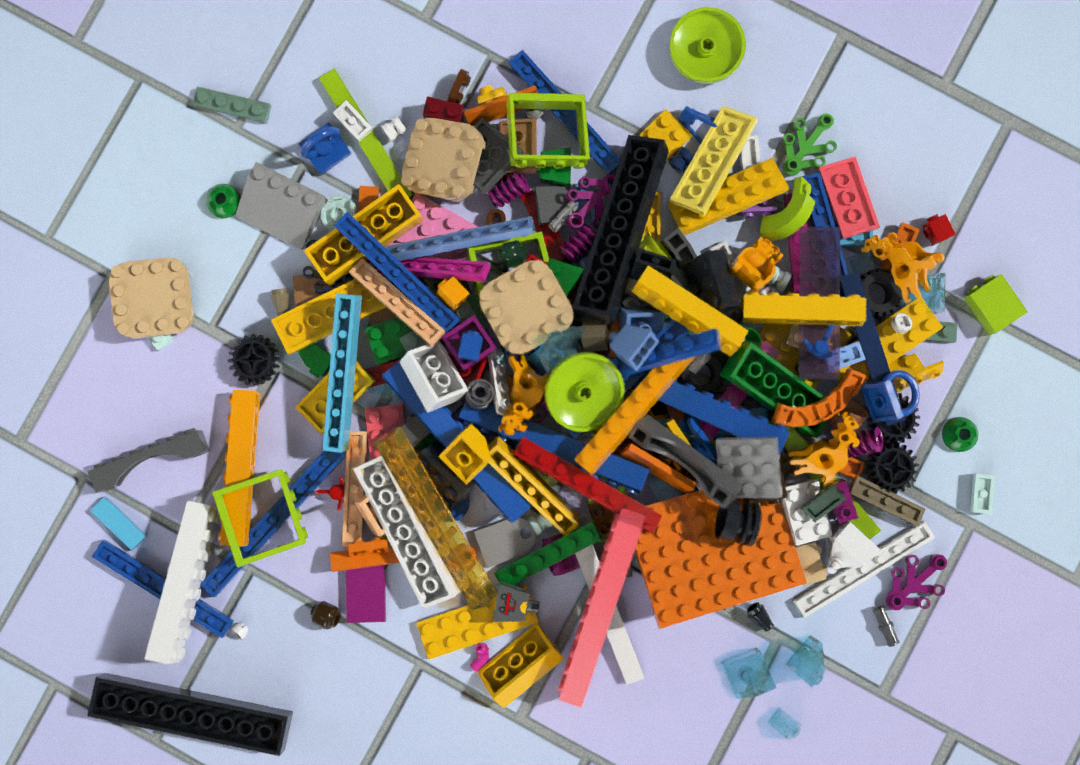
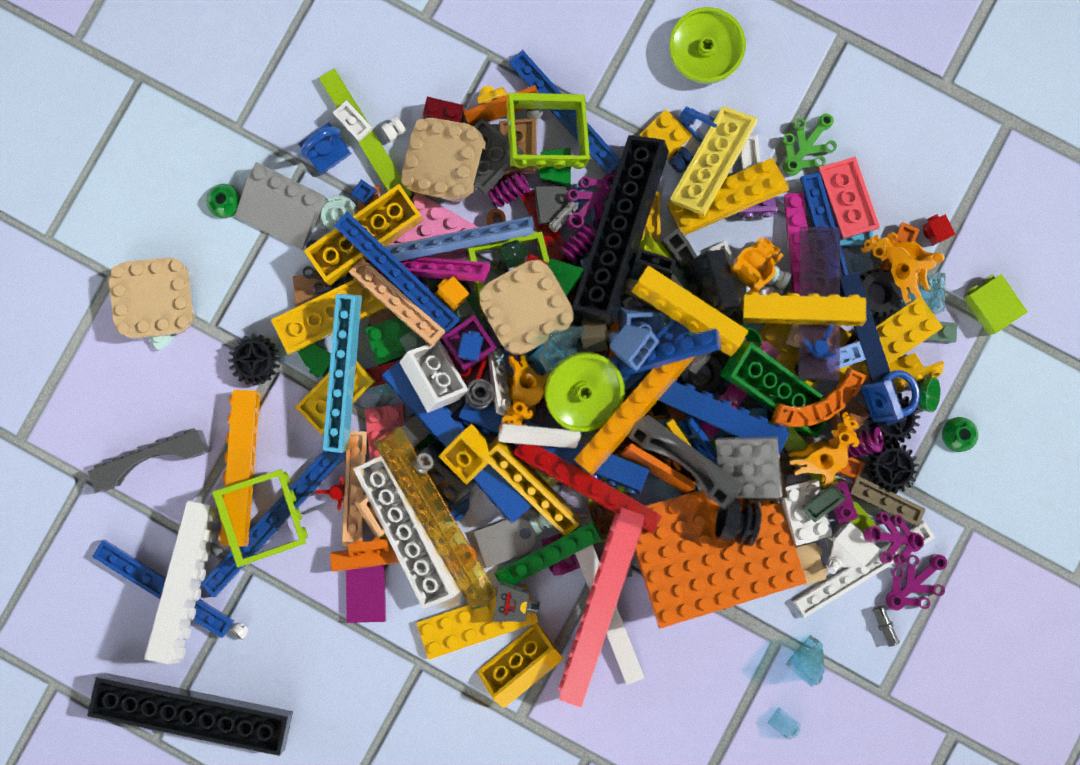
(118, 523): medium azure tile -> none
(231, 105): sand green plate -> none
(280, 300): dark tan cone -> none
(325, 615): dark brown head -> none
(363, 192): none -> blue tile
(419, 465): none -> light grey bush
(462, 80): reddish brown plate -> none
(482, 656): dark pink arm -> none
(539, 436): none -> white tile
(748, 674): clear light blue slope -> none
(759, 615): black cone -> none
(793, 216): lime arch -> none
(901, 323): white tile -> none
(912, 540): none -> magenta plant
(929, 394): none -> green piece
(982, 493): light aqua plate -> none

